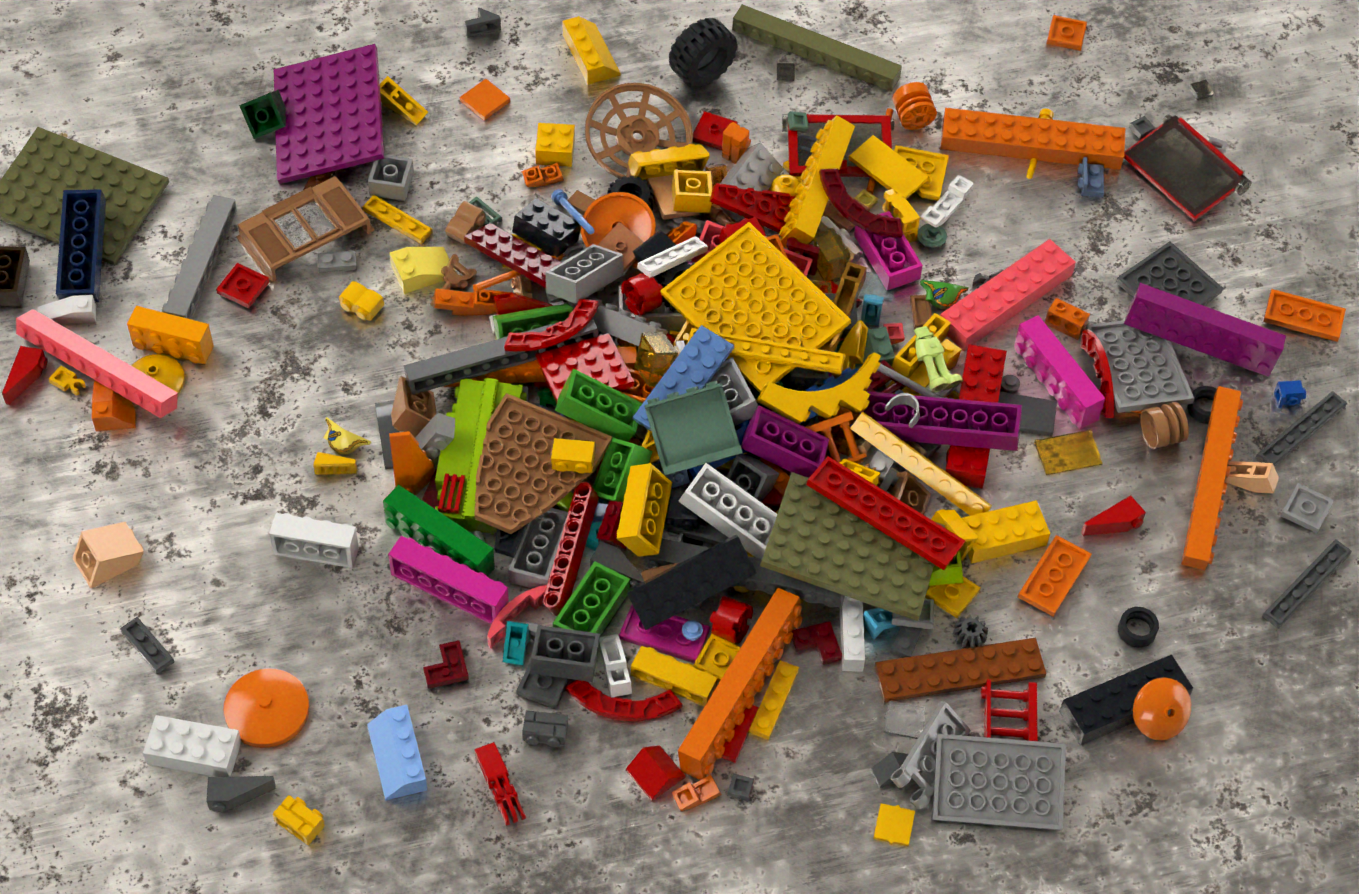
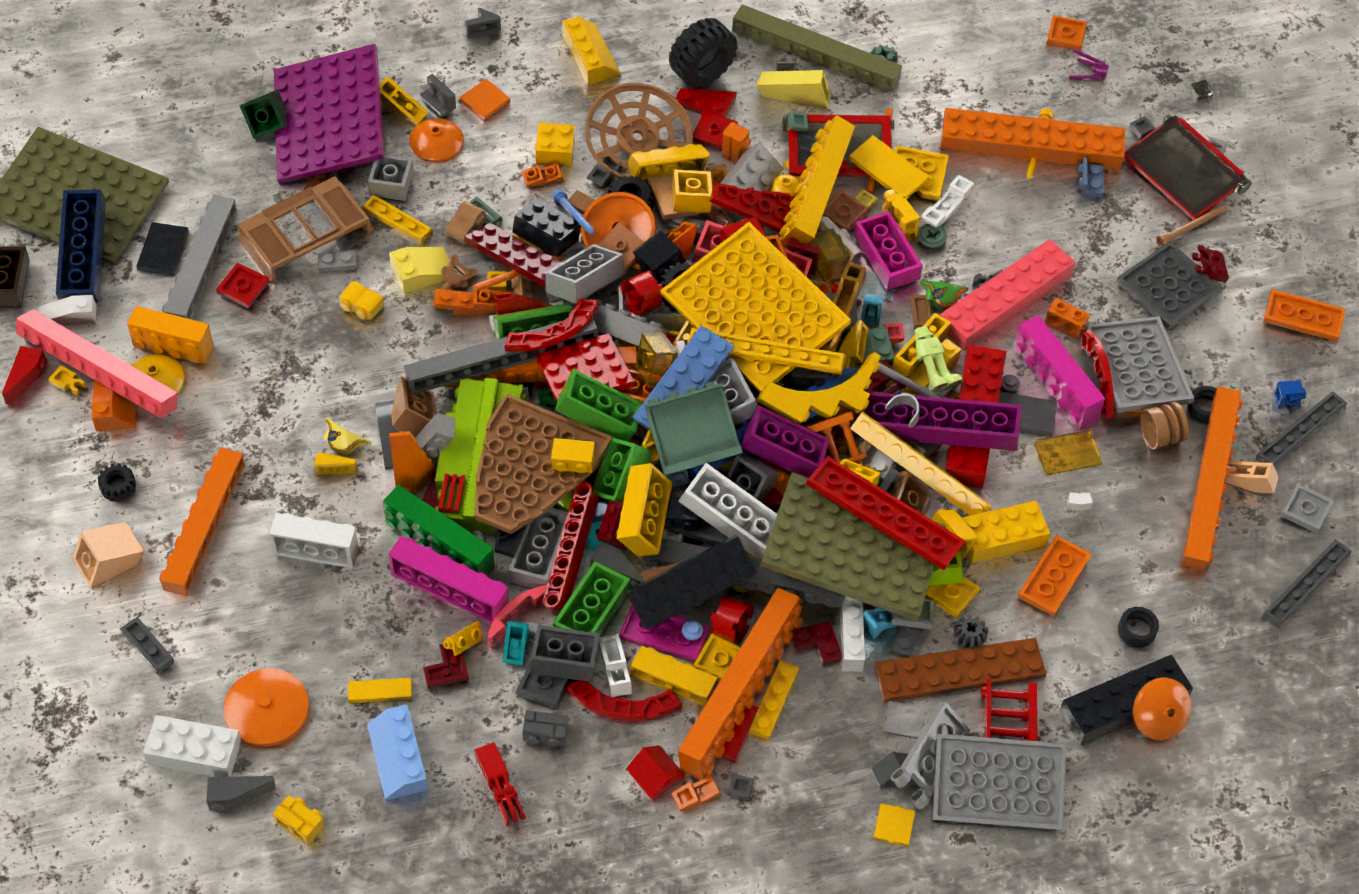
(112, 473): none -> black tyre
(162, 248): none -> black tile
(202, 521): none -> orange brick
(380, 690): none -> yellow tile
(436, 140): none -> orange dish
(439, 96): none -> dark grey bracket
(464, 638): none -> yellow hinge
(498, 287): none -> yellow plate
(602, 176): none -> dark grey slope
(672, 257): white tile -> none
(706, 100): none -> red wing
(795, 87): none -> light yellow slope
(854, 211): dark red tile -> none
(892, 55): none -> sand green gear
(914, 105): orange wheel -> none
(1079, 501): none -> white piece
(1100, 68): none -> magenta plant
(1116, 519): red slope -> none
(1164, 238): none -> medium nougat piece
(1205, 329): magenta brick -> none
(1212, 262): none -> dark red plate

